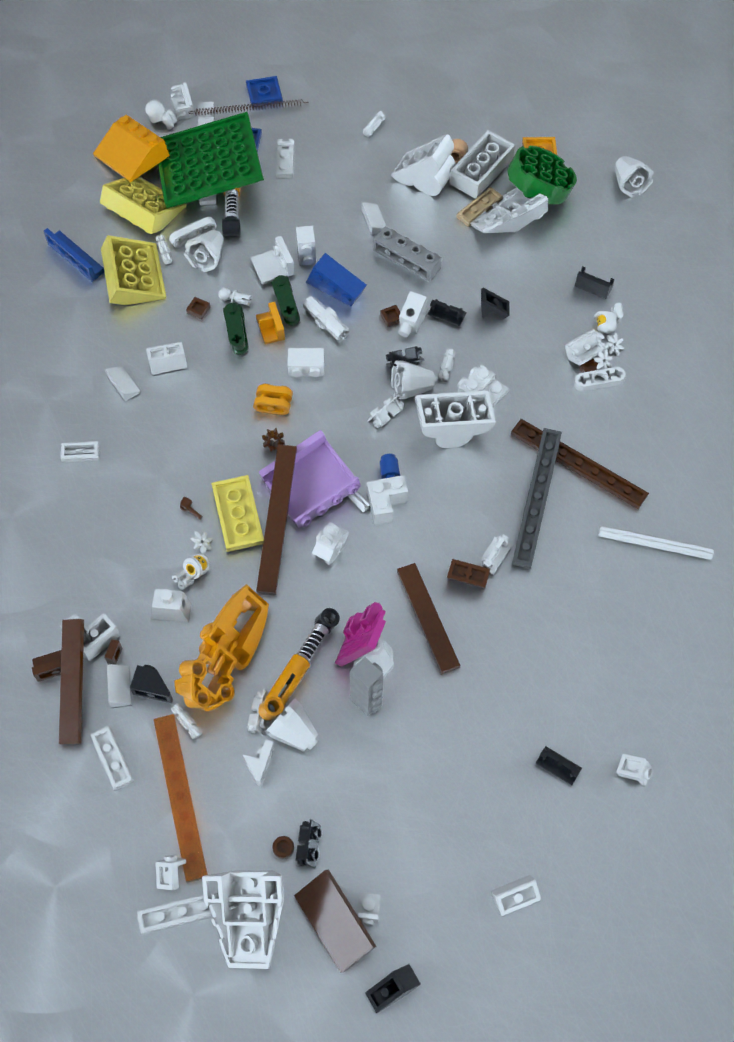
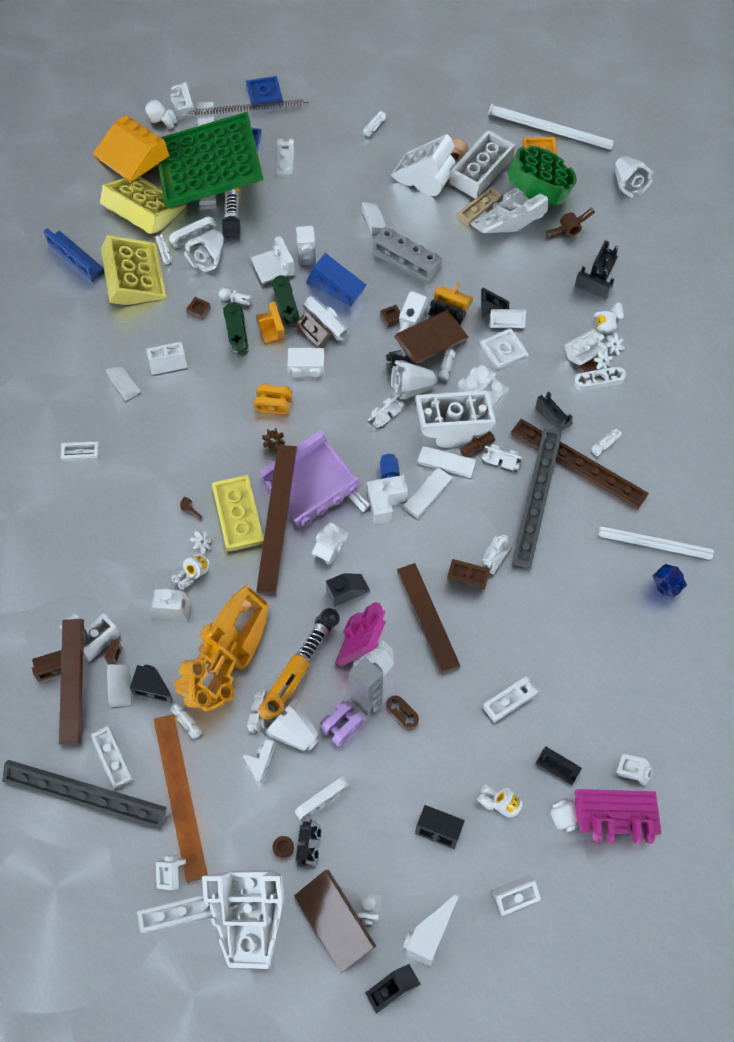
(84, 794): none -> dark grey plate
(313, 329): none -> plate
(322, 798): none -> white beam
(343, 711): none -> lavender brick
(346, 587): none -> black slope
(399, 716): none -> reddish brown beam
(425, 939): none -> white slope
(427, 493): none -> white tile
(431, 337): none -> reddish brown tile
(439, 827): none -> black hinge
(446, 461): none -> white tile
(453, 297): none -> light orange panel
(477, 444): none -> reddish brown axle
(495, 454): none -> white hinge
(504, 349): none -> white tile
(504, 801): none -> white piece
(507, 318): none -> white tile
(510, 699): none -> white plate
(550, 127): none -> white axle
(553, 413): none -> black hinge
(564, 814): none -> white head
(570, 224): none -> reddish brown piece
(604, 261): none -> black hinge
(605, 442): none -> white axle
(618, 812): none -> dark pink hinge
(669, 580): none -> clear blue brick

